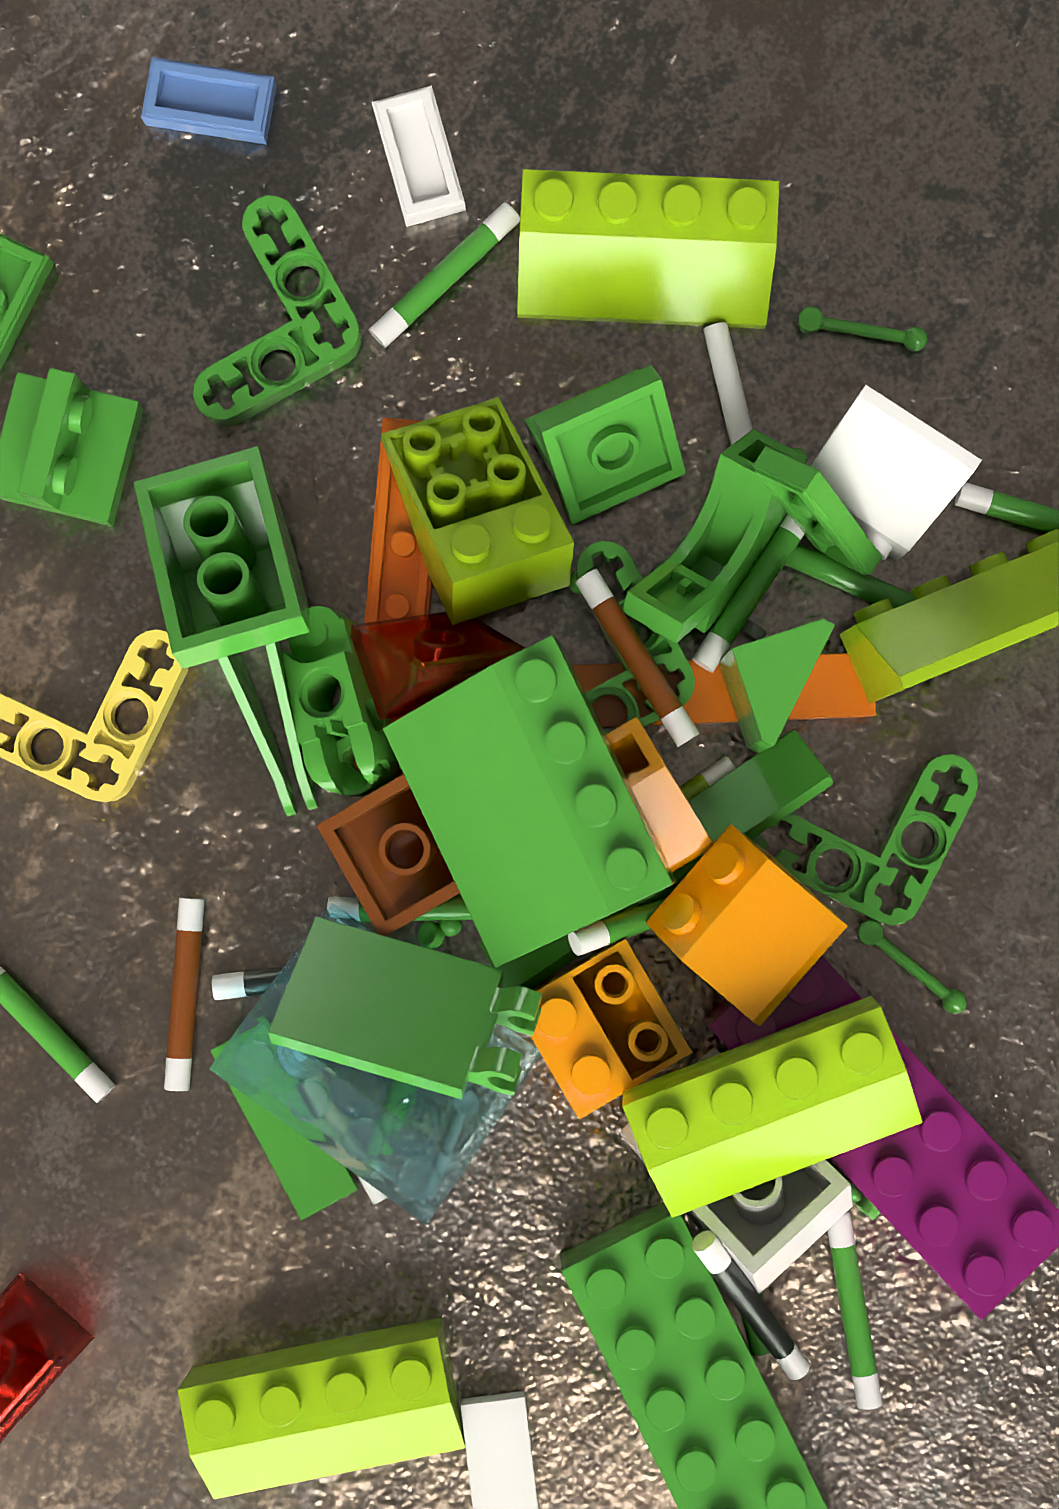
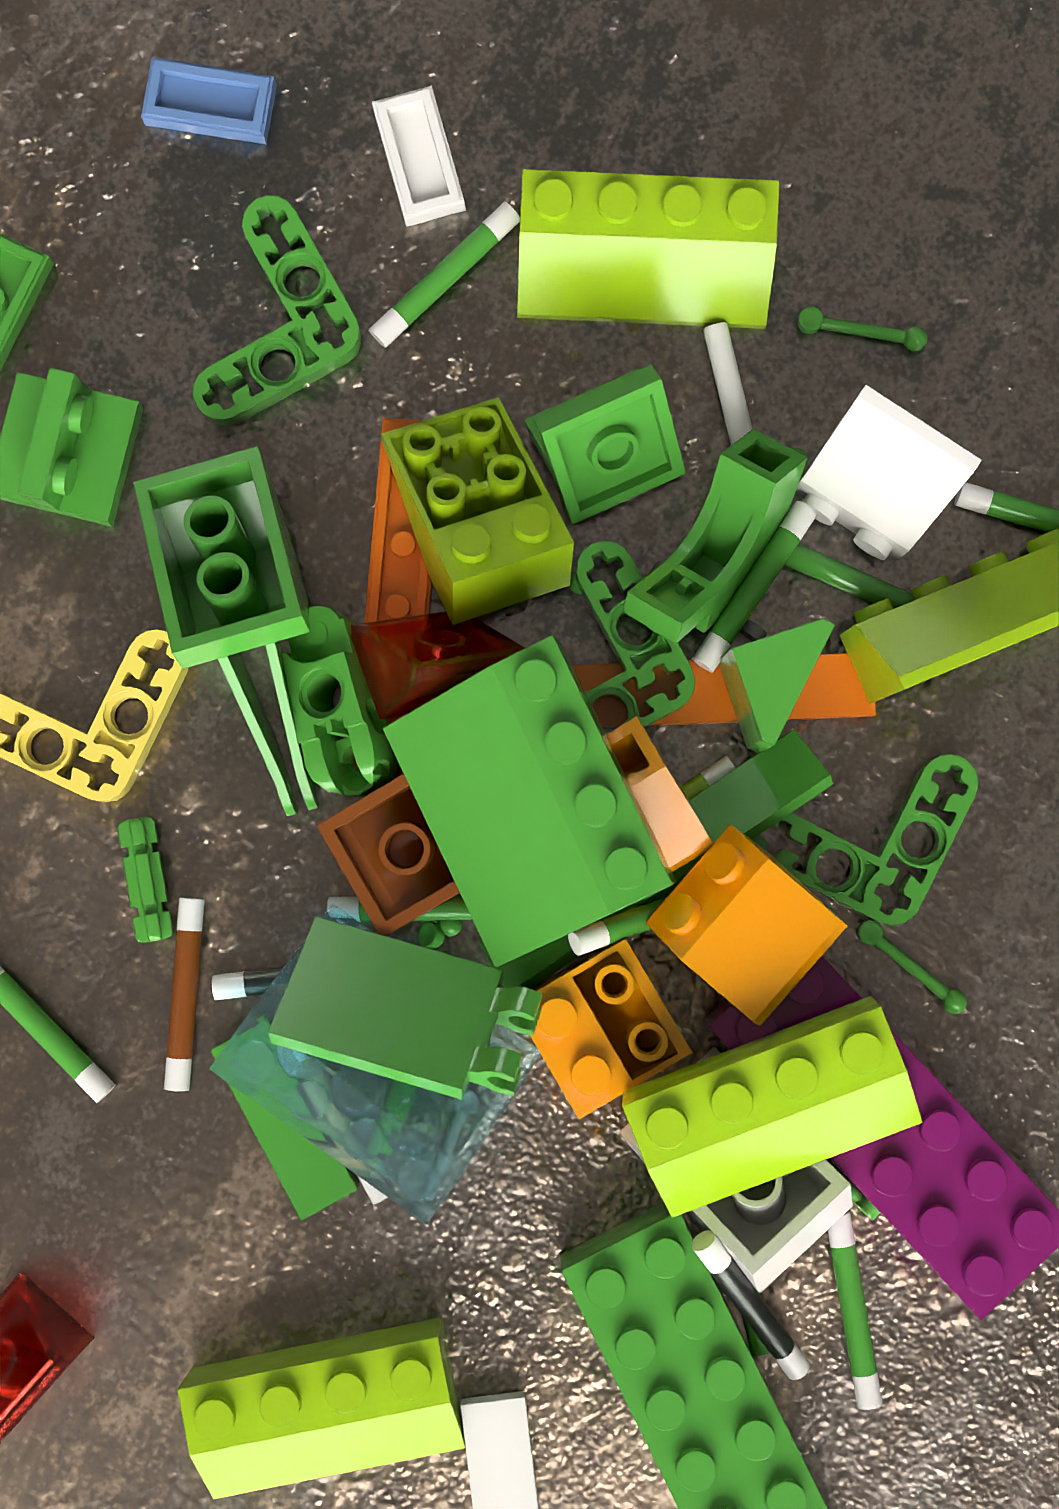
(145, 879): none -> bright green axle
(637, 657): dark orange bar -> none
(817, 510): bright green tile -> none

